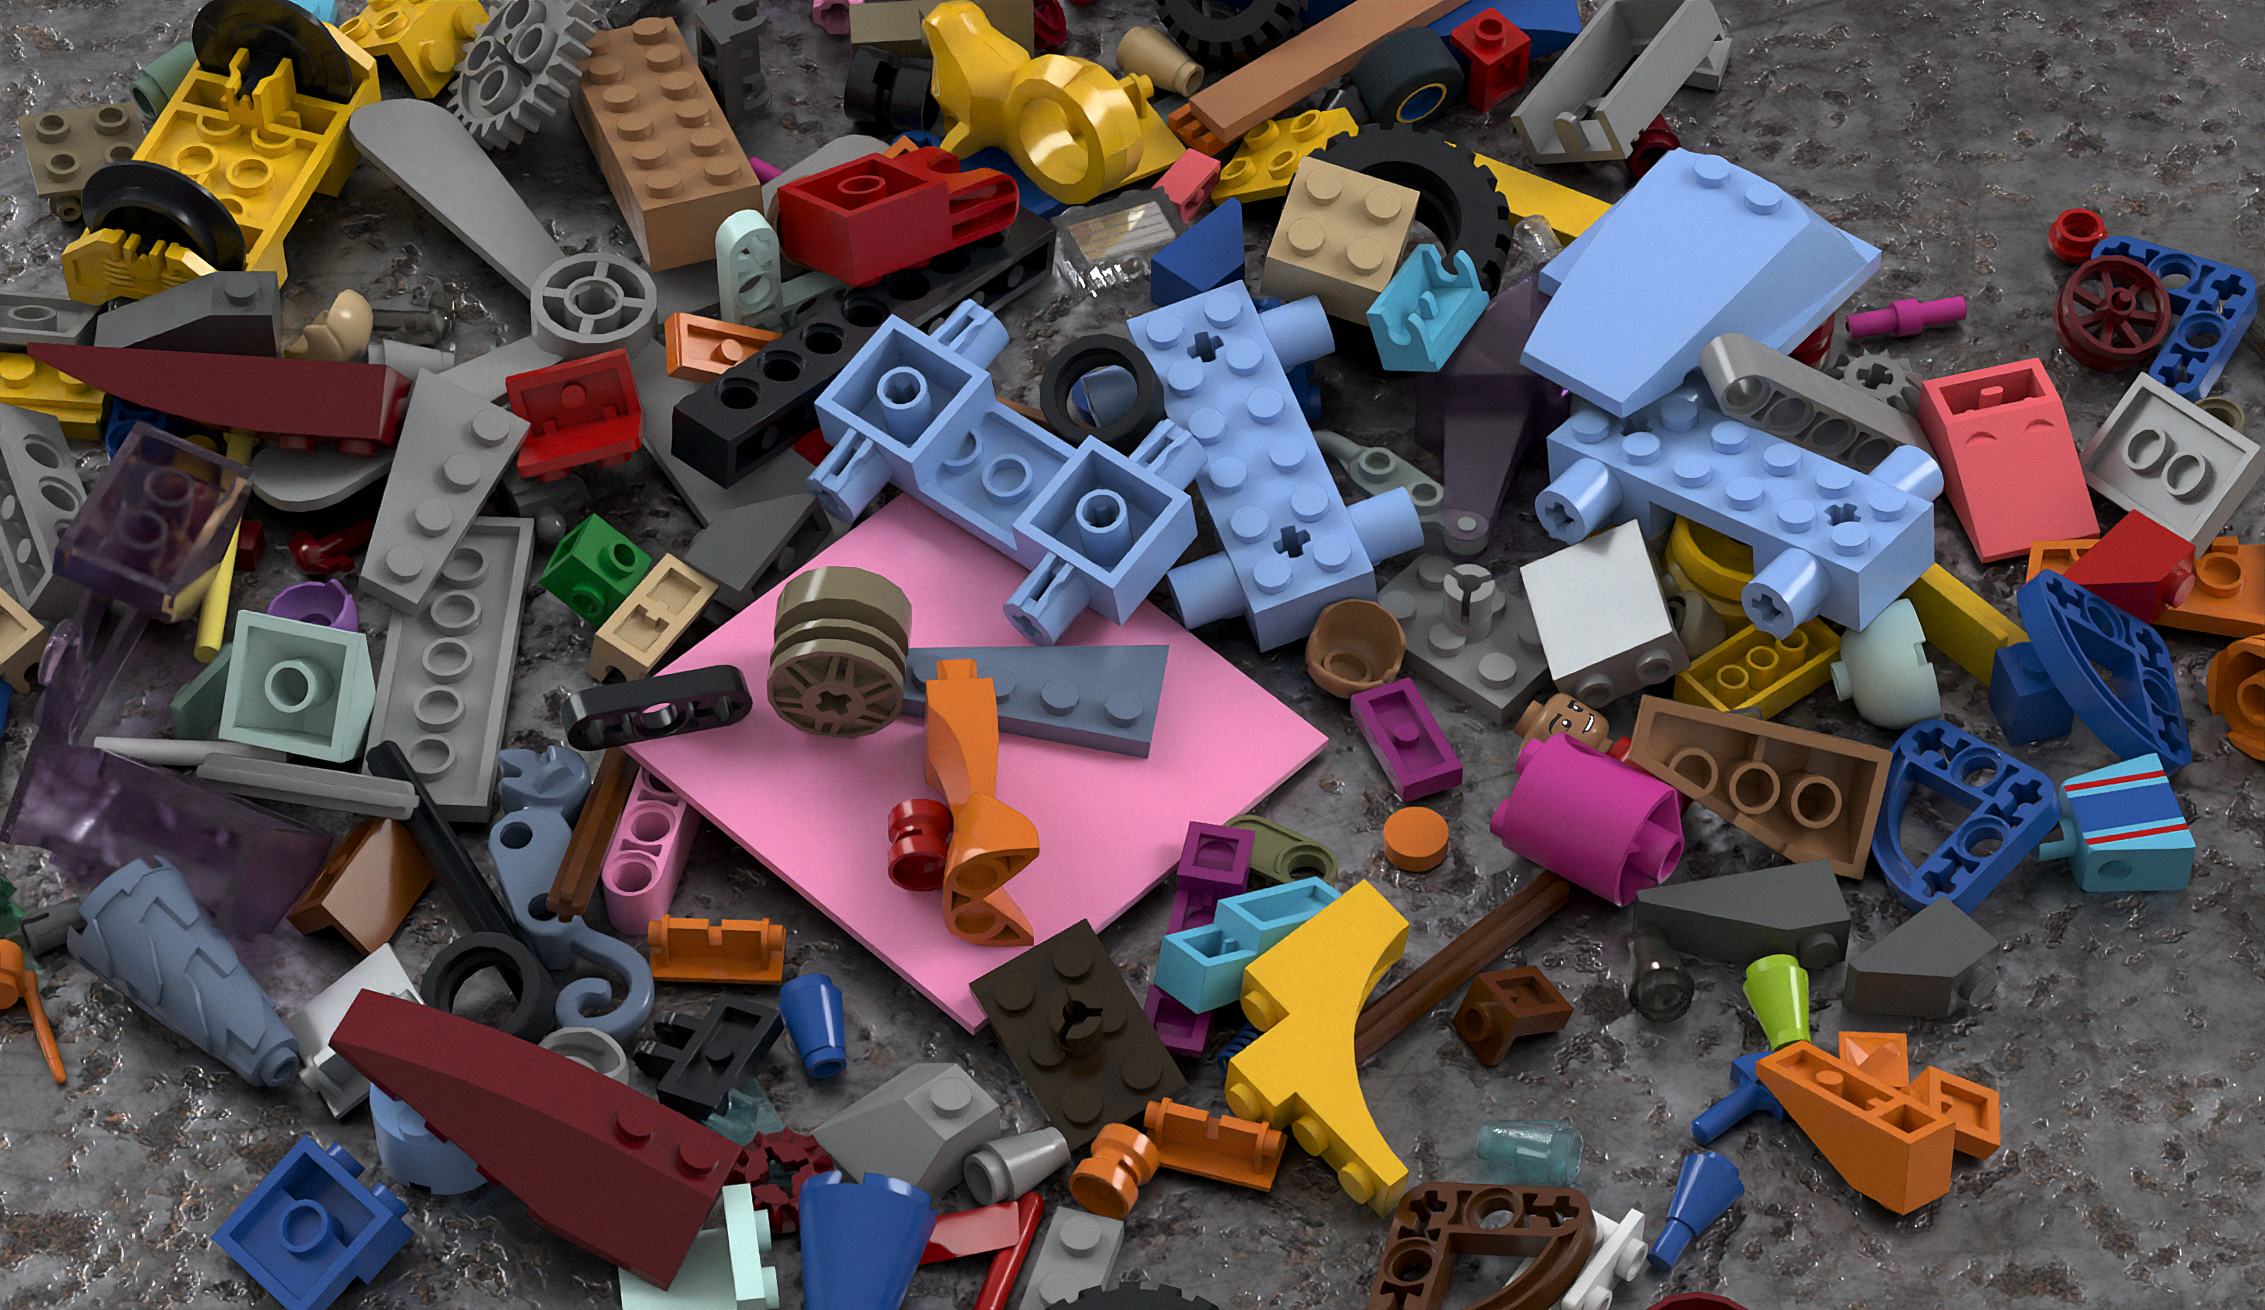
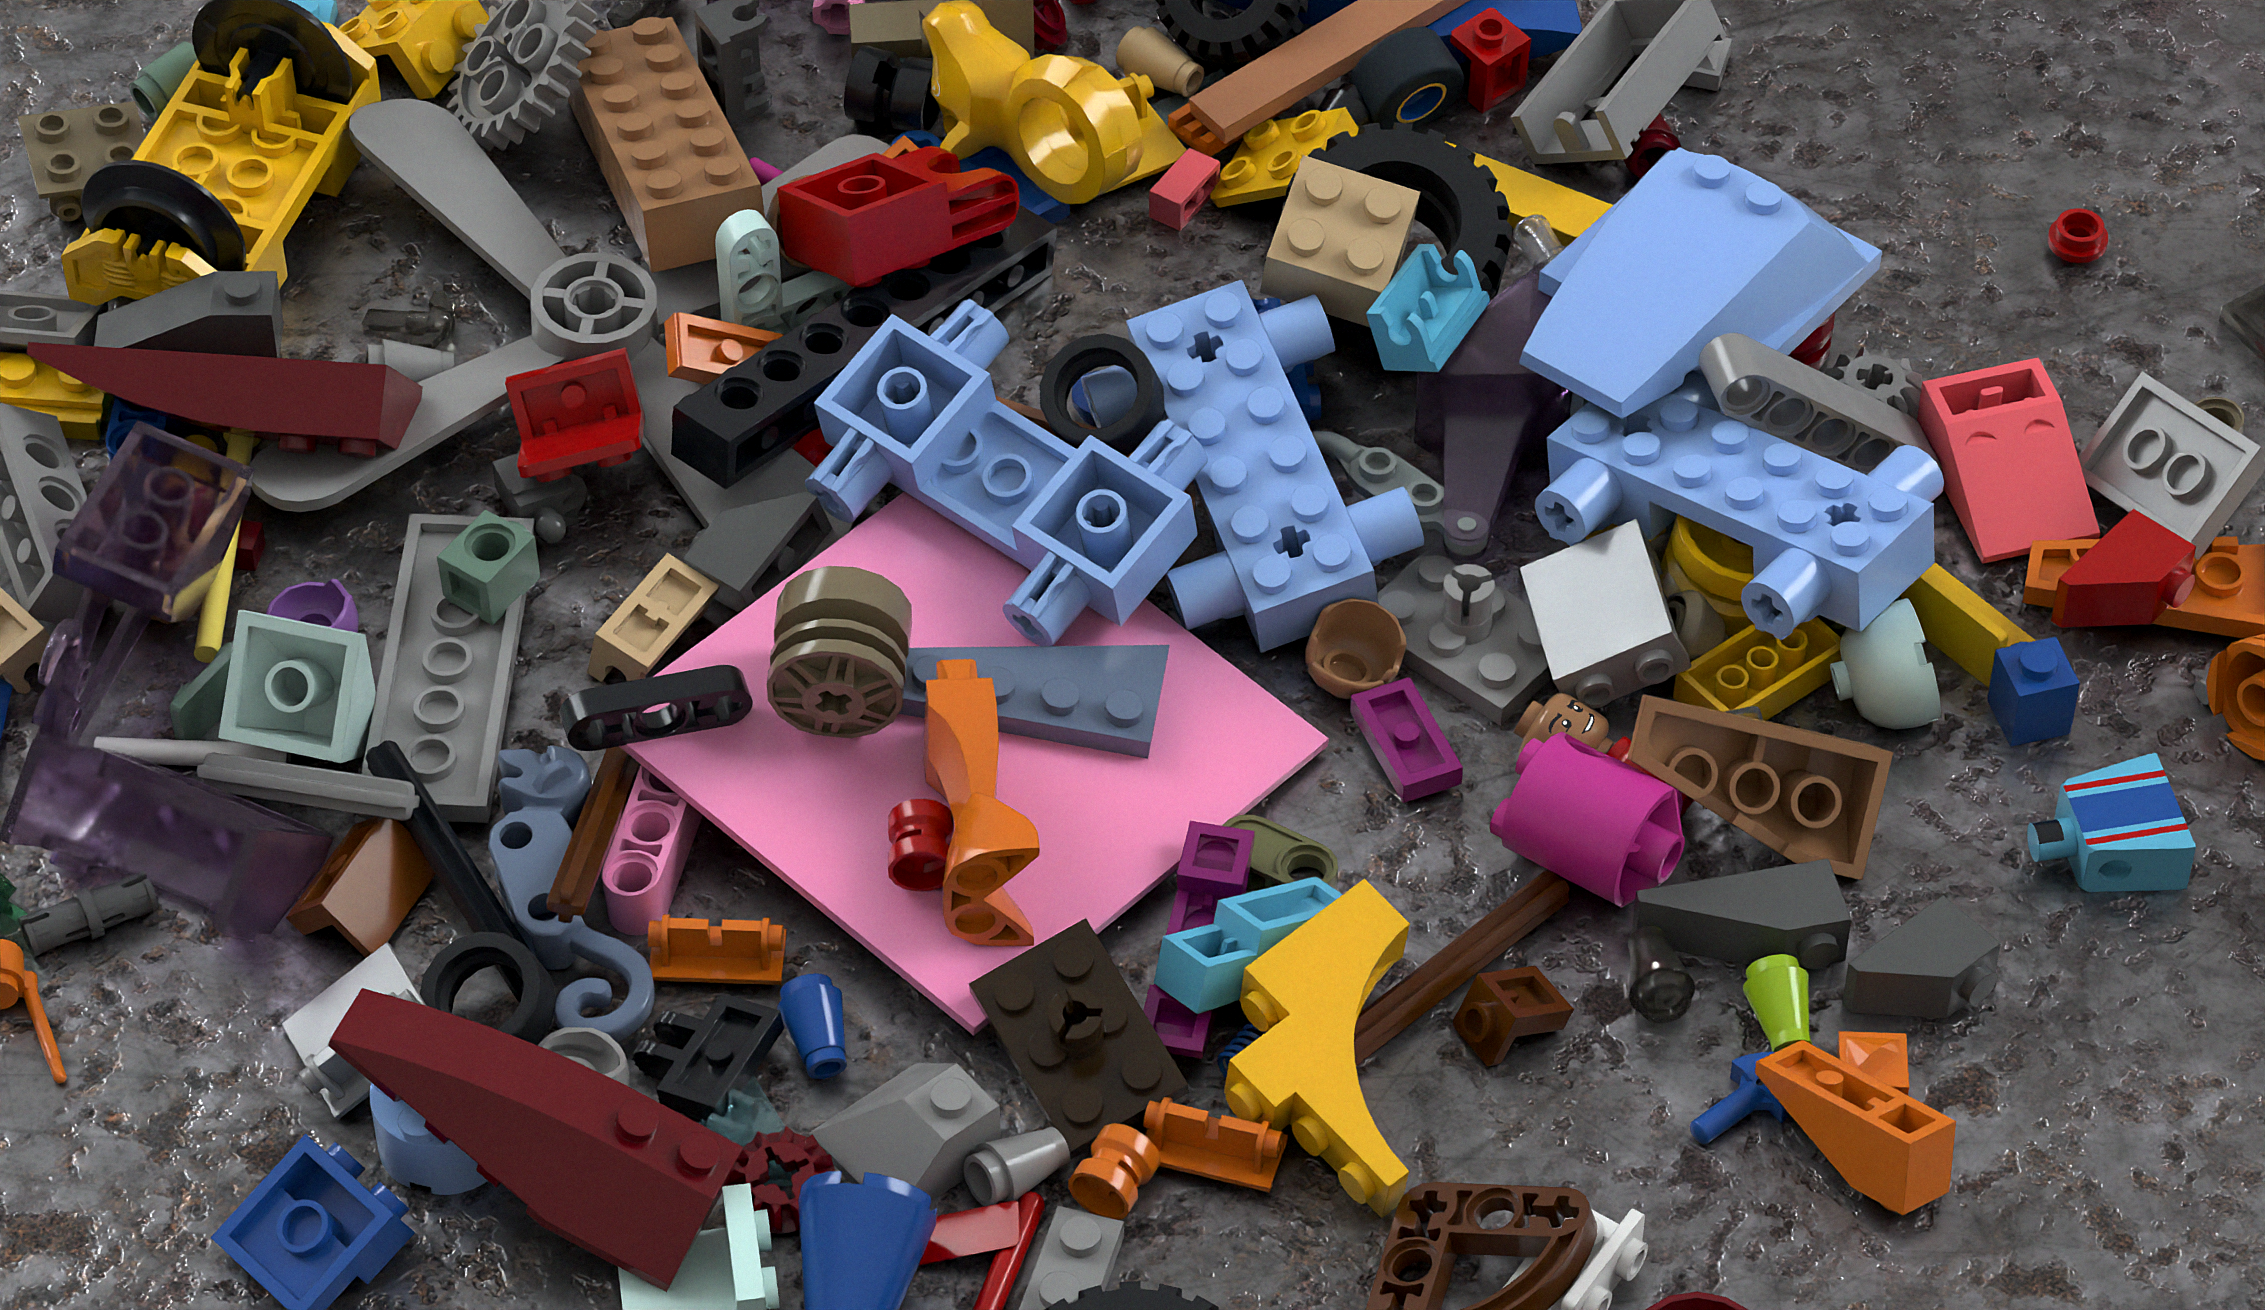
(167, 957): sand blue cone -> none
(329, 553): dark red piece -> none
(336, 333): tan hair -> none
(439, 480): light grey wing -> none
(489, 566): none -> sand green brick
(594, 570): green brick -> none
(1114, 240): clear brick -> none
(1201, 257): blue slope -> none
(1415, 839): orange tile -> none
(1533, 1148): clear light blue cone -> none
(1702, 1193): blue cone -> none
(1905, 317): dark pink bar -> none
(1968, 1103): orange bracket -> none
(1993, 815): blue beam -> none
(2074, 625): blue beam -> none
(2111, 313): dark red wheel -> none
(2199, 309): blue beam -> none

